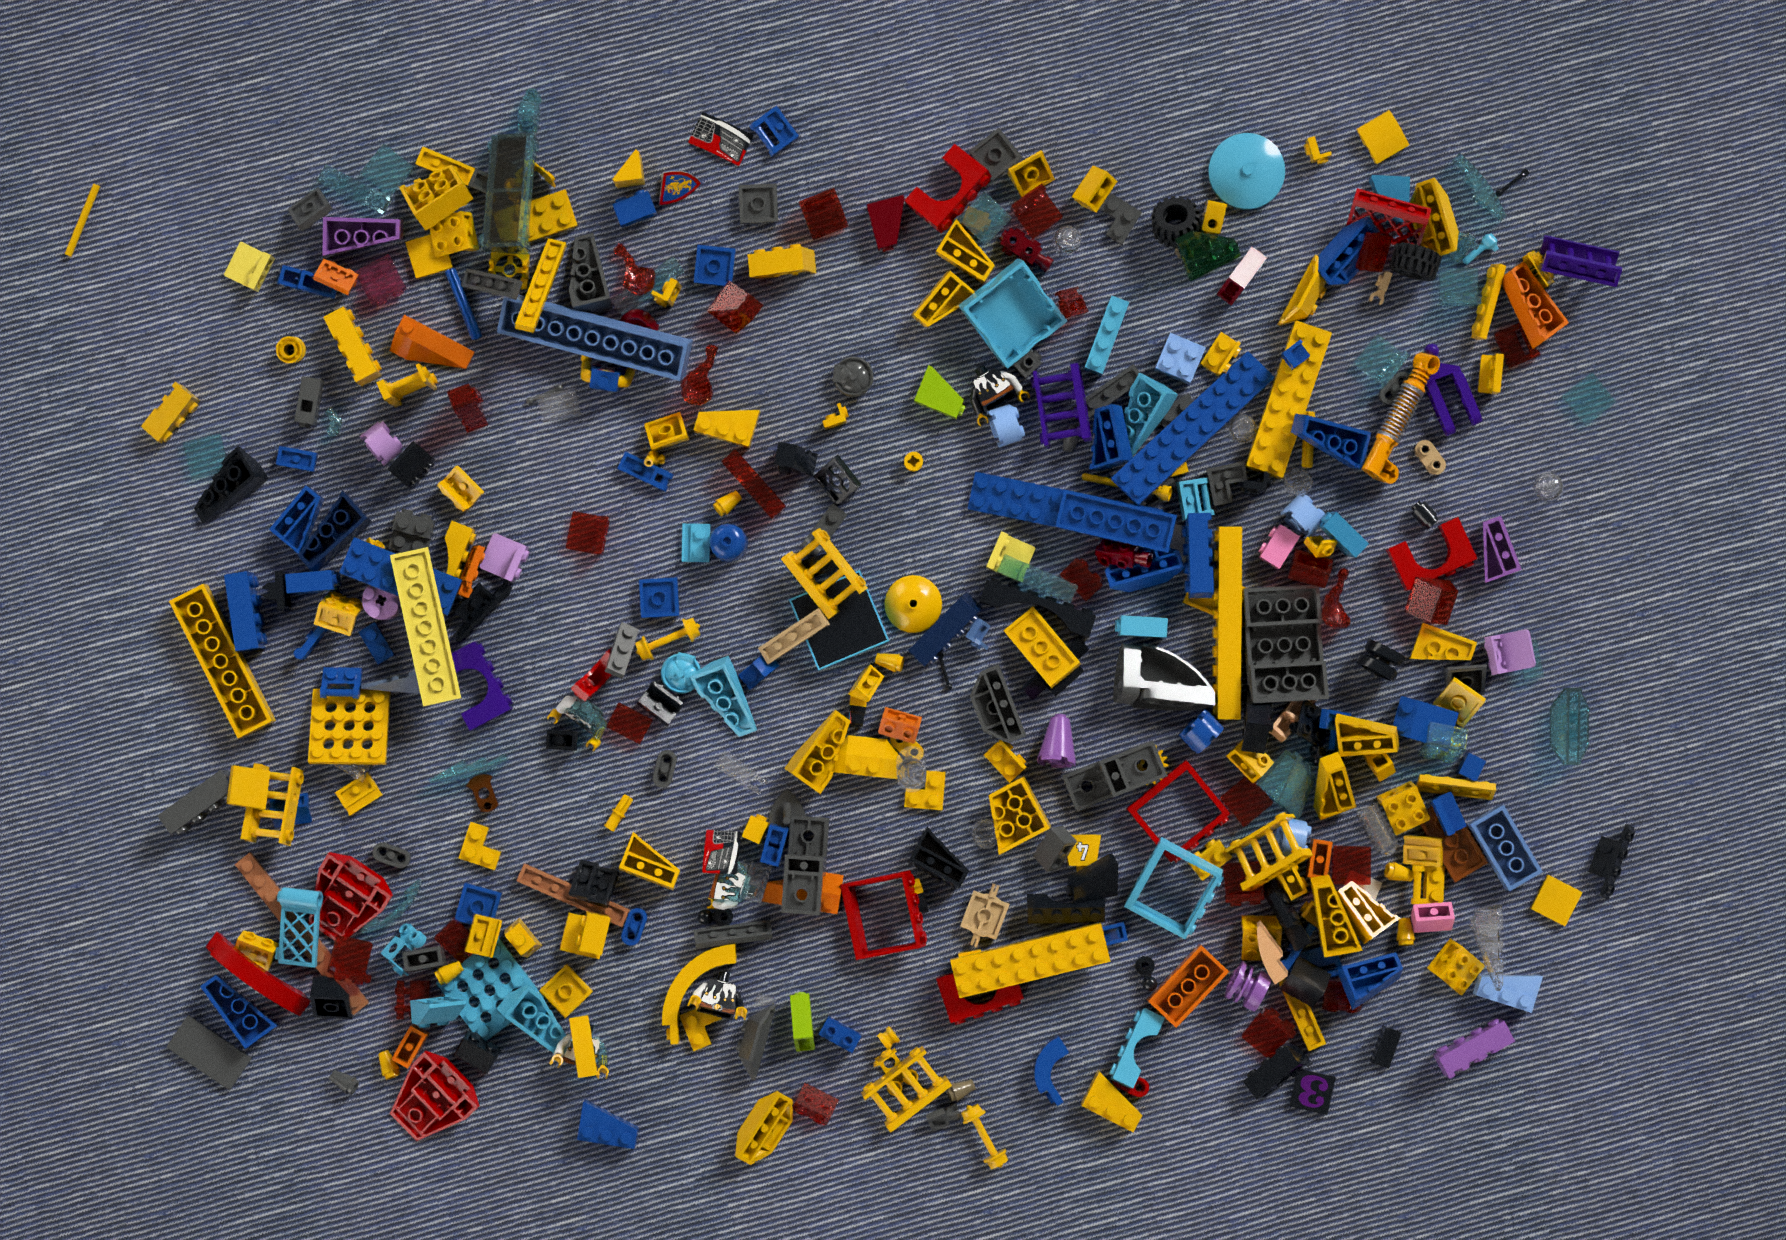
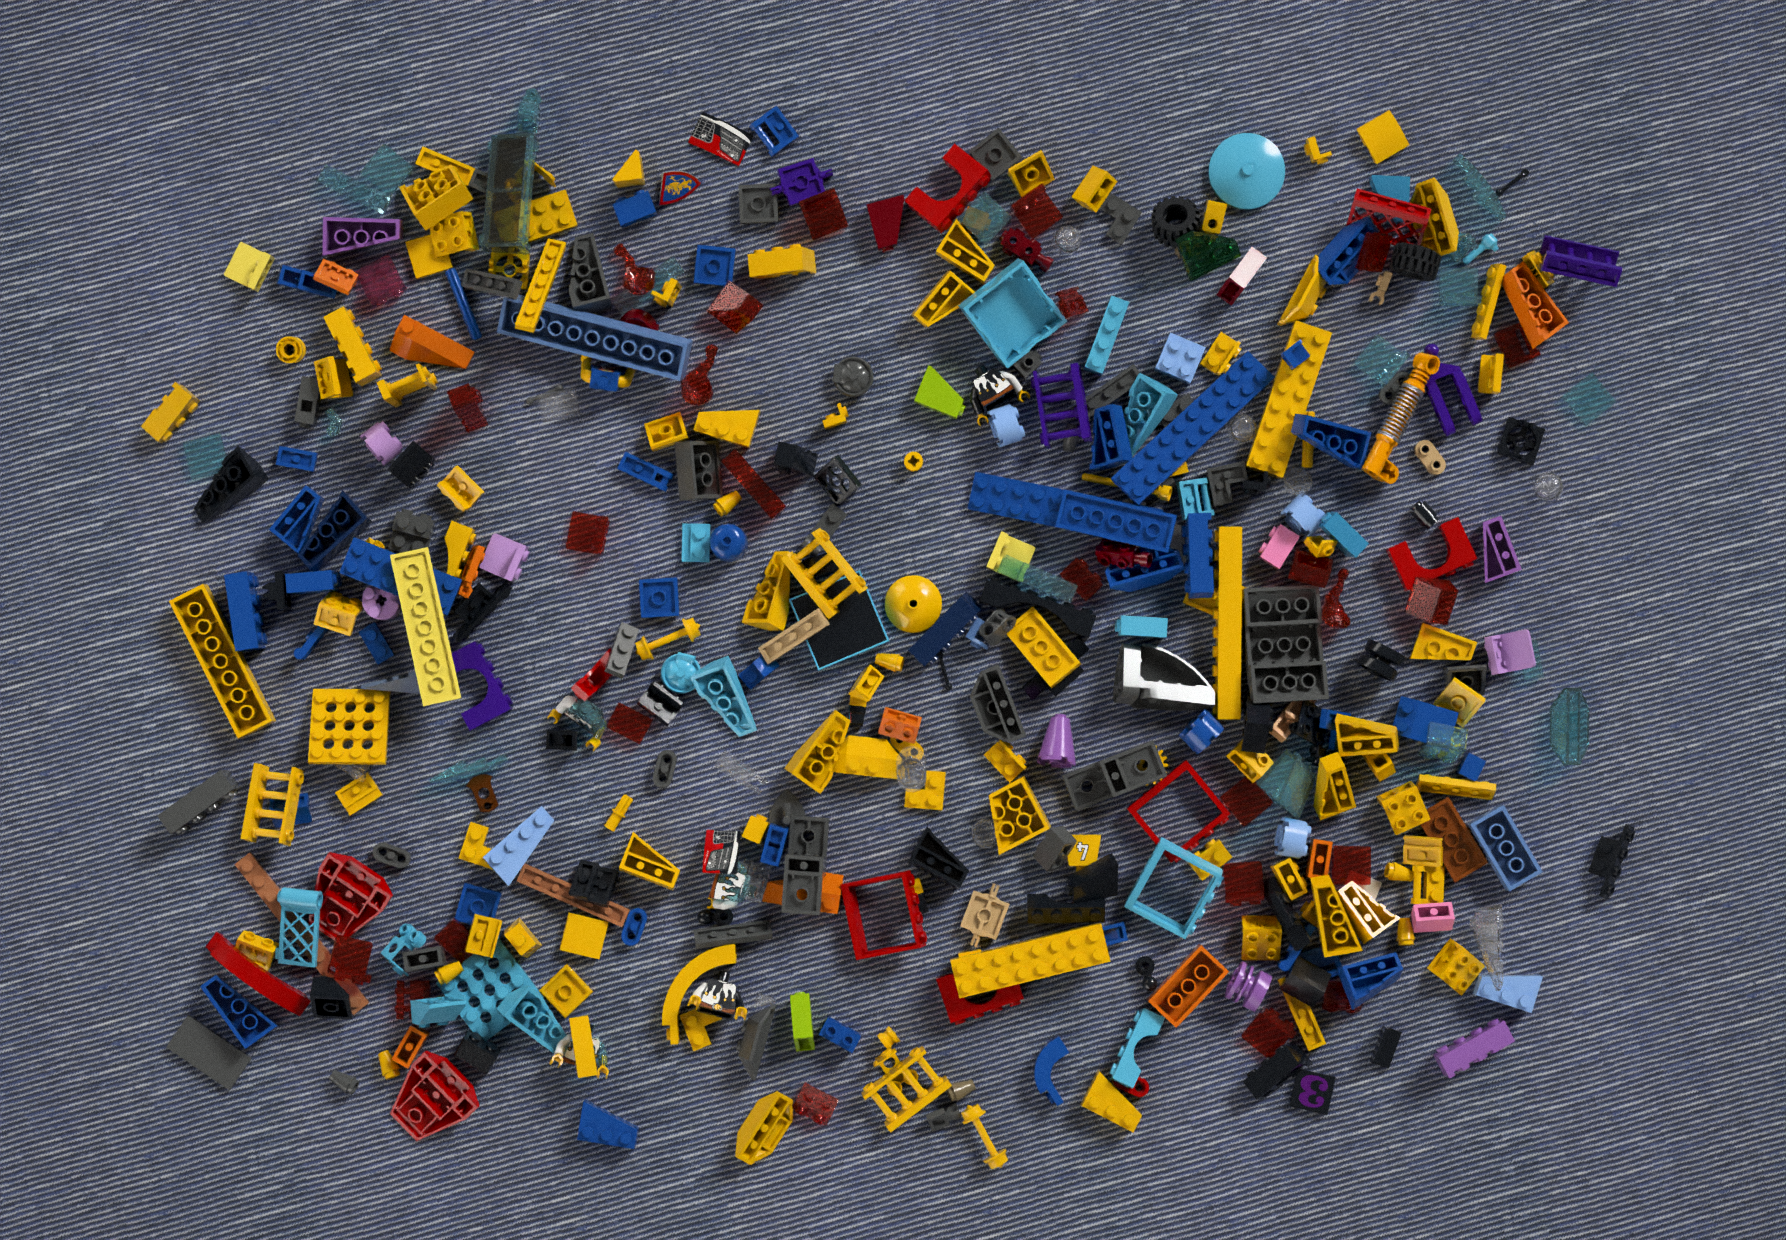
(82, 220): yellow bar -> none
(248, 787): yellow tile -> none
(310, 209): dark grey plate -> none
(333, 378): none -> yellow bracket
(341, 678): blue plate -> none
(411, 892): clear light blue slope -> none
(516, 847): none -> light blue wedge
(593, 933): yellow brick -> none
(654, 458): yellow arm -> none
(698, 470): none -> dark grey slope
(771, 602): none -> yellow wedge
(800, 181): none -> dark purple plate
(996, 626): none -> dark grey piece
(1270, 954): light nougat slope -> none
(1282, 863): yellow fence -> none
(1377, 829): clear brick -> none
(1448, 813): blue panel -> none
(1538, 433): none -> black piece
(1556, 900): yellow tile -> none

